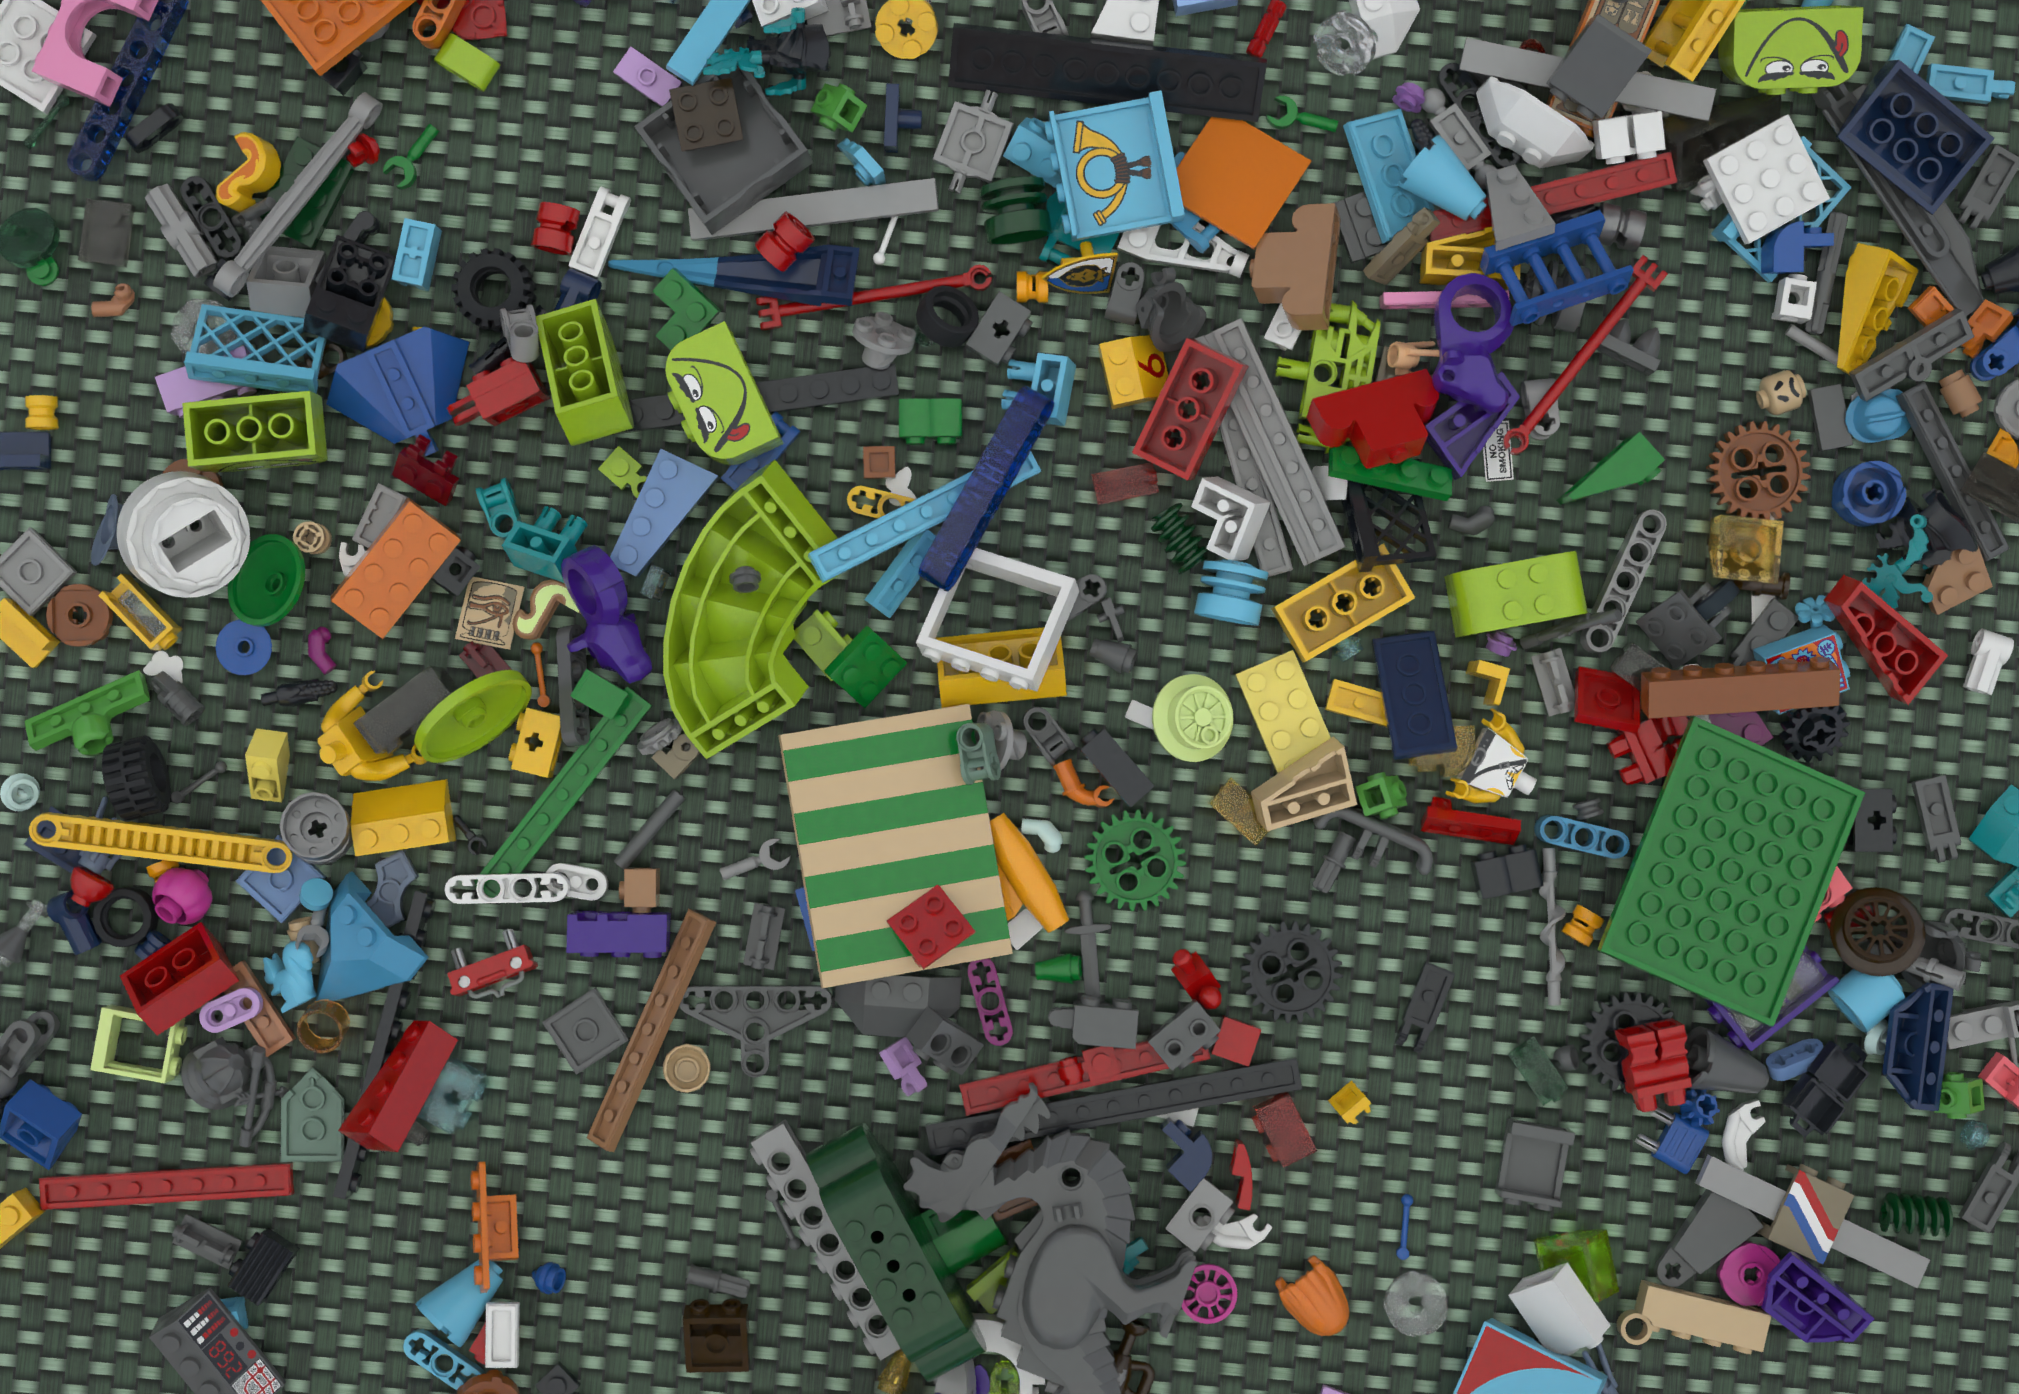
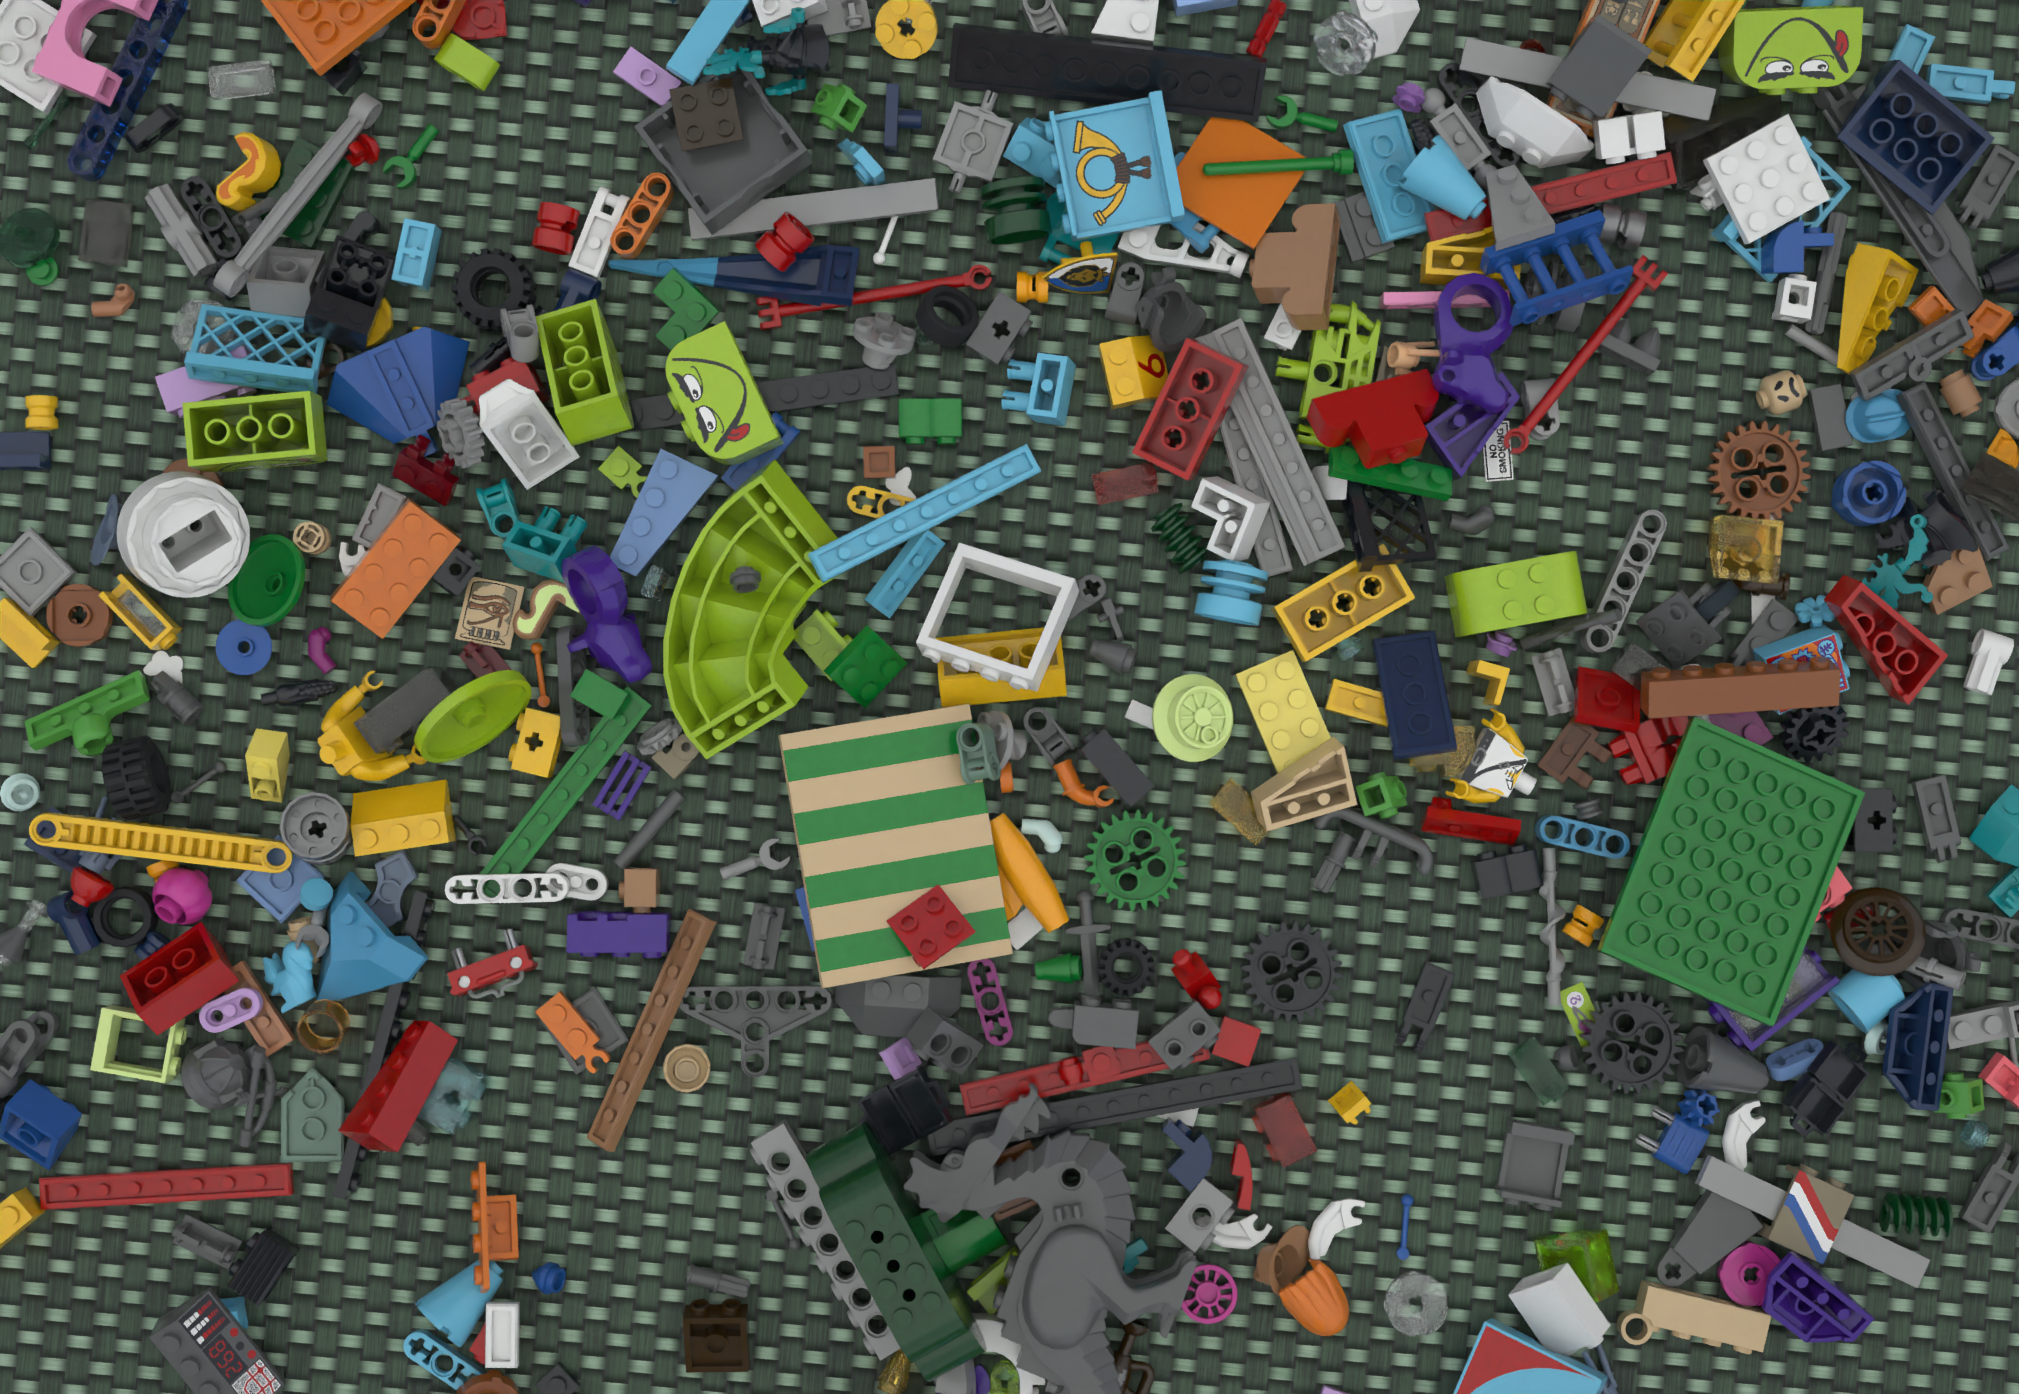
(241, 80): none -> clear tile
(460, 432): none -> light grey gear
(524, 432): none -> white slope
(572, 1030): none -> orange plate
(612, 778): none -> dark purple tile
(642, 231): none -> orange beam
(906, 1110): none -> black piece
(986, 488): clear blue beam -> none
(1006, 779): none -> orange tile
(1126, 986): none -> black tyre
(1284, 1260): none -> medium nougat piece
(1331, 1221): none -> white piece
(1339, 162): none -> green piece
(1402, 248): dark tan hinge -> none
(1567, 751): none -> reddish brown plate
(1577, 1006): none -> lime sticker
(1625, 465): green slope -> none
(1659, 1071): red hips -> none

